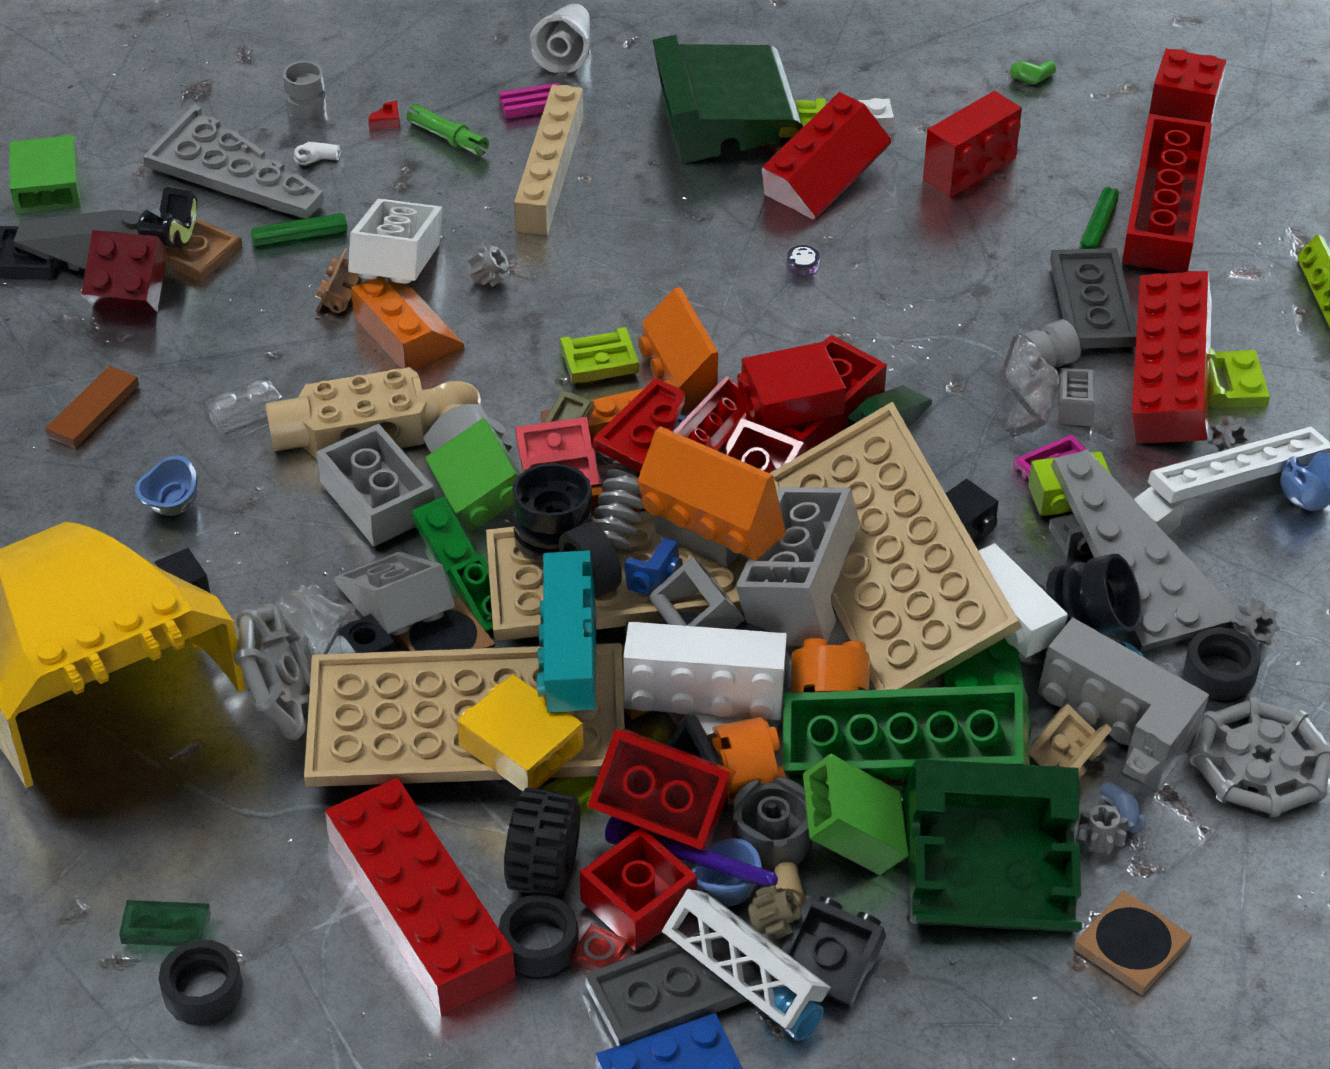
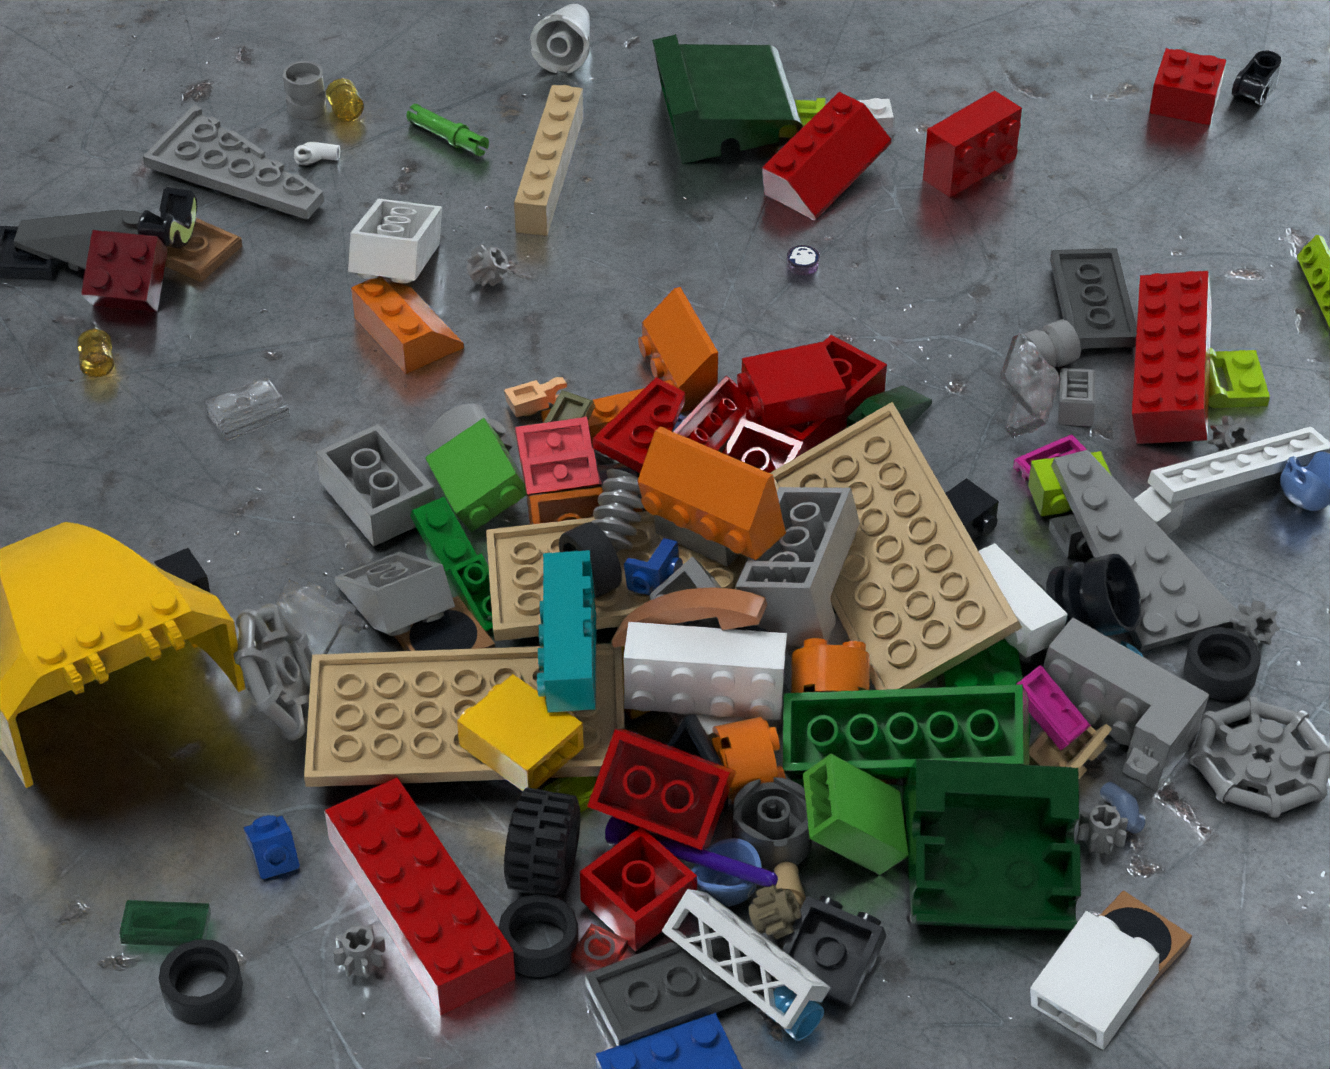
(44, 174): bright green brick -> none
(92, 407): dark orange tile -> none
(95, 353): none -> clear yellow wheel
(169, 486): medium blue helmet -> none
(272, 846): none -> blue bracket
(299, 229): green axle -> none
(337, 290): medium nougat hinge -> none
(344, 99): none -> clear yellow wheel
(349, 405): tan brick -> none
(359, 951): none -> light grey gear
(365, 637): black brick -> none
(385, 117): red tile -> none
(524, 101): dark pink tile -> none
(532, 396): none -> light nougat plate
(547, 504): black wheel -> none
(599, 356): lime plate -> none
(730, 606): none -> nougat slope
(1032, 73): bright green arm -> none
(1053, 708): none -> dark pink plate
(1095, 979): none -> white brick
(1099, 219): green axle -> none
(1167, 194): red brick -> none
(1258, 77): none -> black piece

